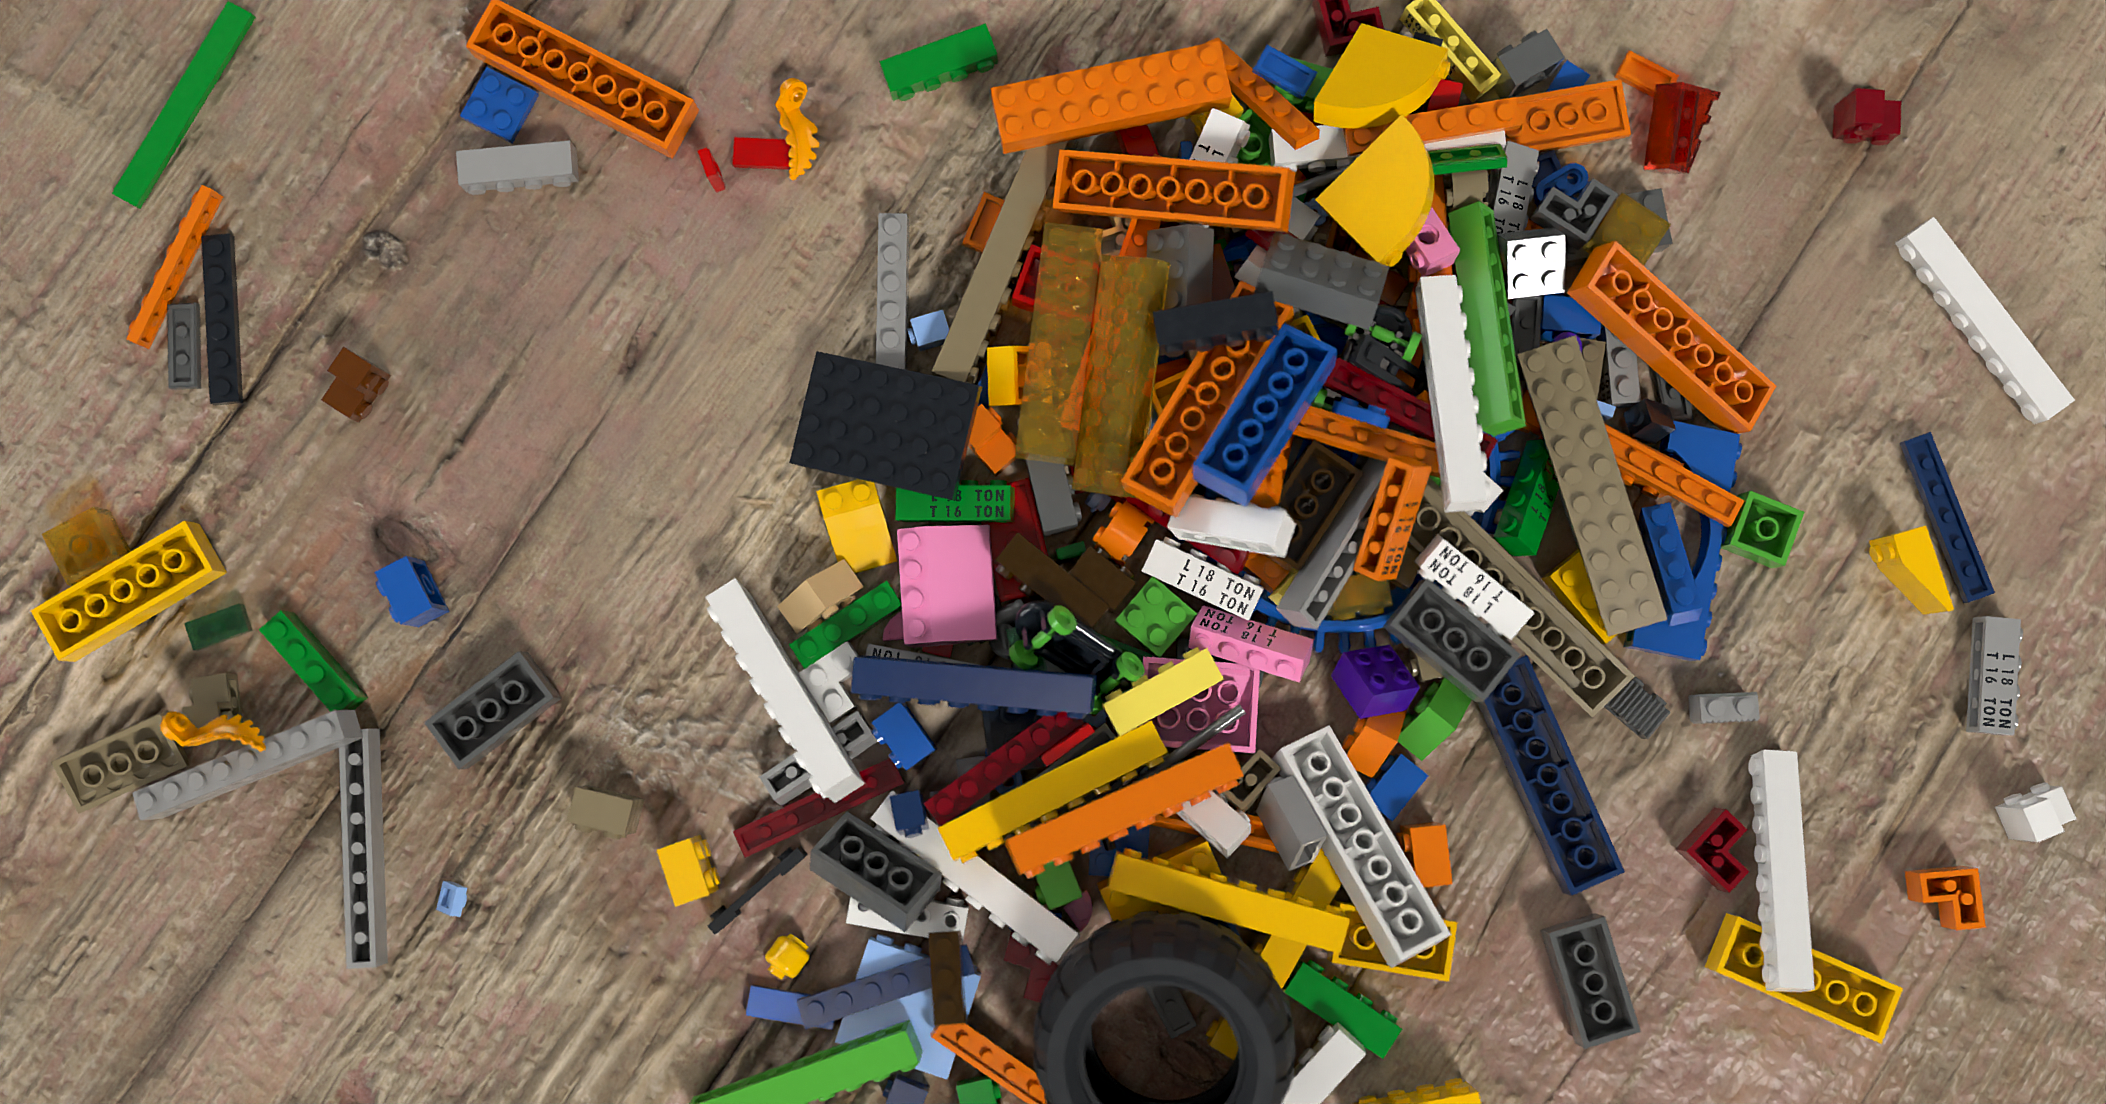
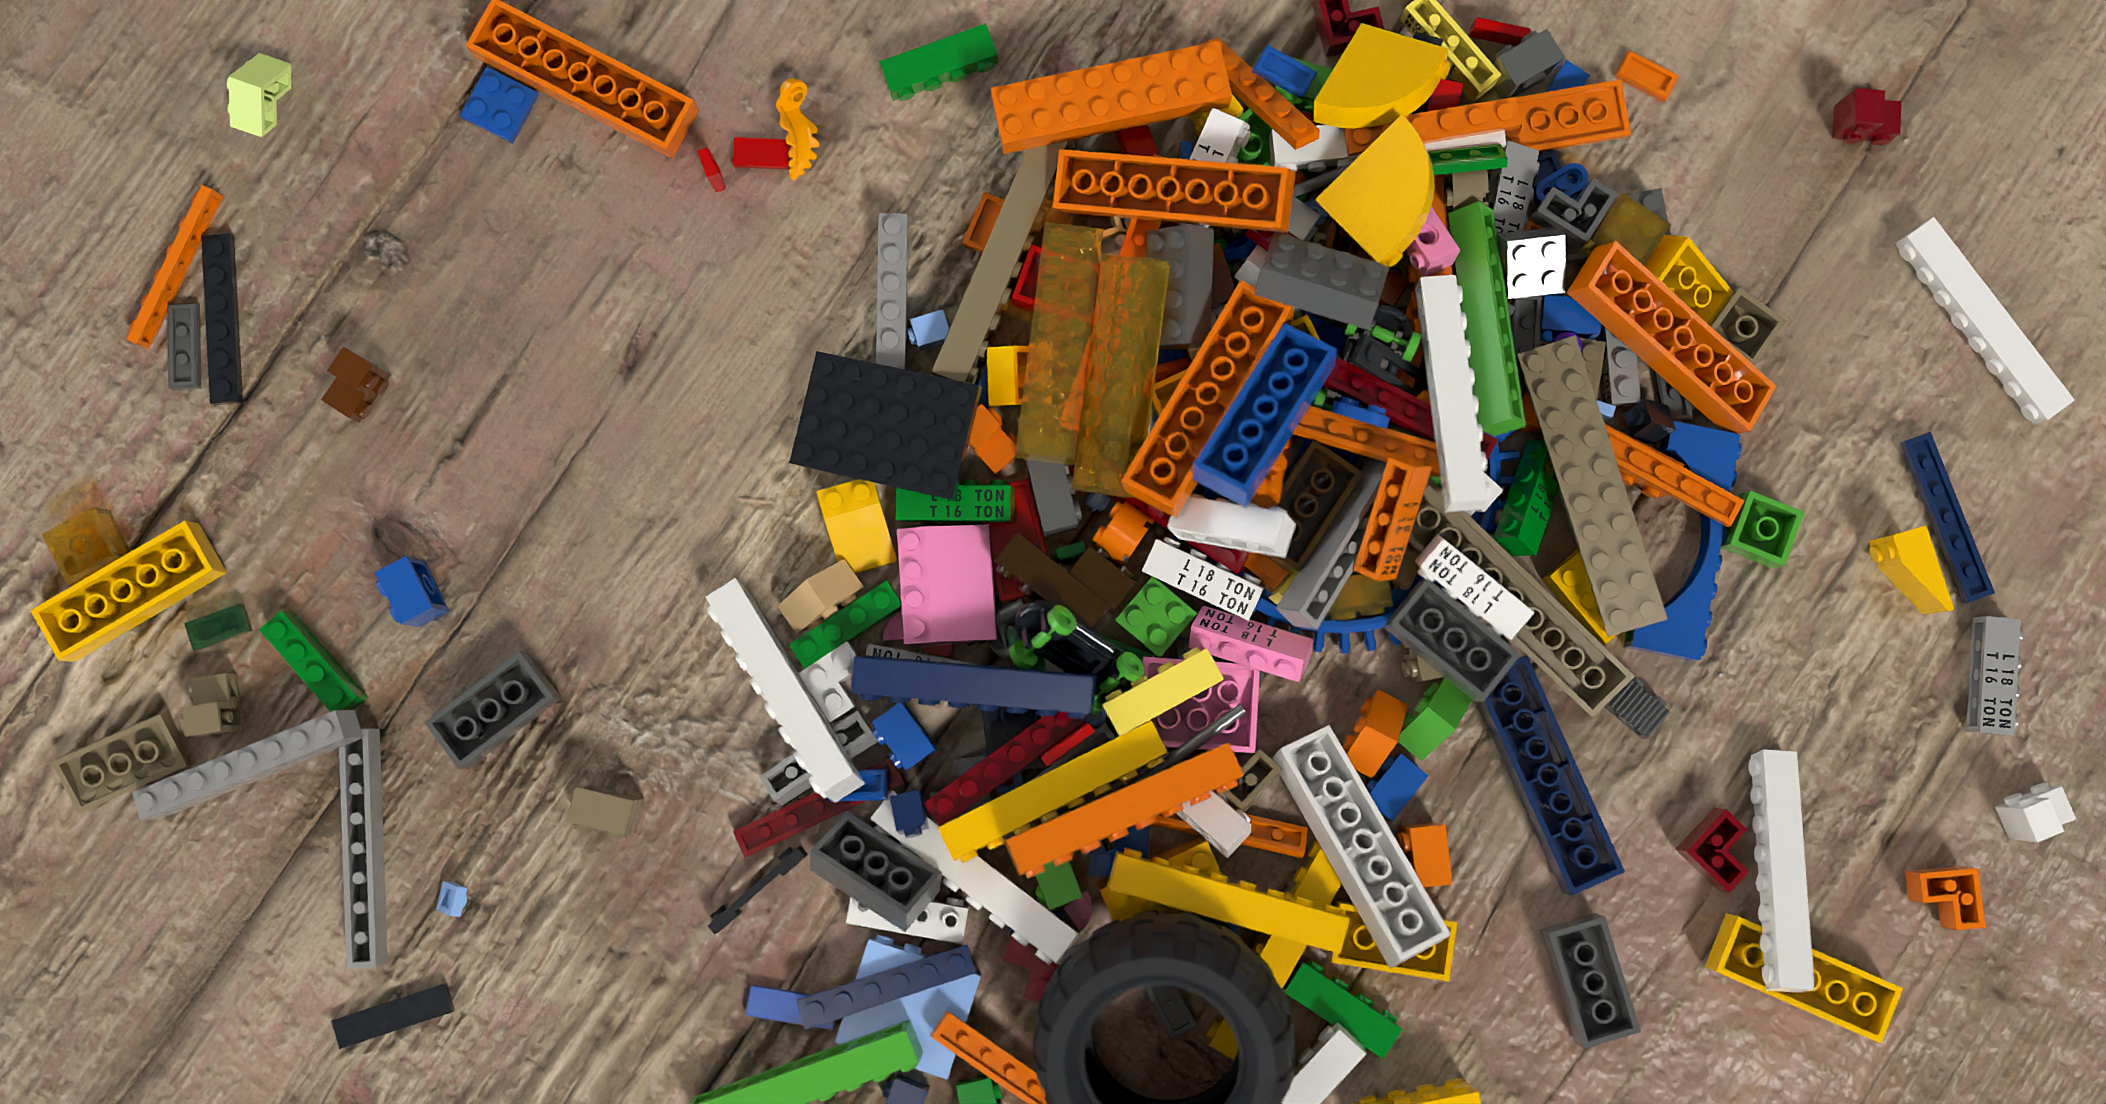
(179, 728): light orange plant -> none
(183, 105): green tile -> none
(255, 93): none -> yellowish green brick
(392, 1015): none -> black tile
(517, 167): light grey brick -> none
(688, 870): yellow brick -> none
(787, 956): yellow head -> none
(874, 788): none -> blue tile
(947, 978): dark brown brick -> none
(1216, 324): black brick -> none
(1291, 822): light grey brick -> none
(1375, 681): dark purple brick -> none
(1497, 31): none -> red tile
(1670, 564): blue brick -> none
(1675, 126): clear red wedge -> none
(1689, 276): none -> yellow brick
(1724, 708): light grey brick -> none
(1747, 325): none -> dark tan brick

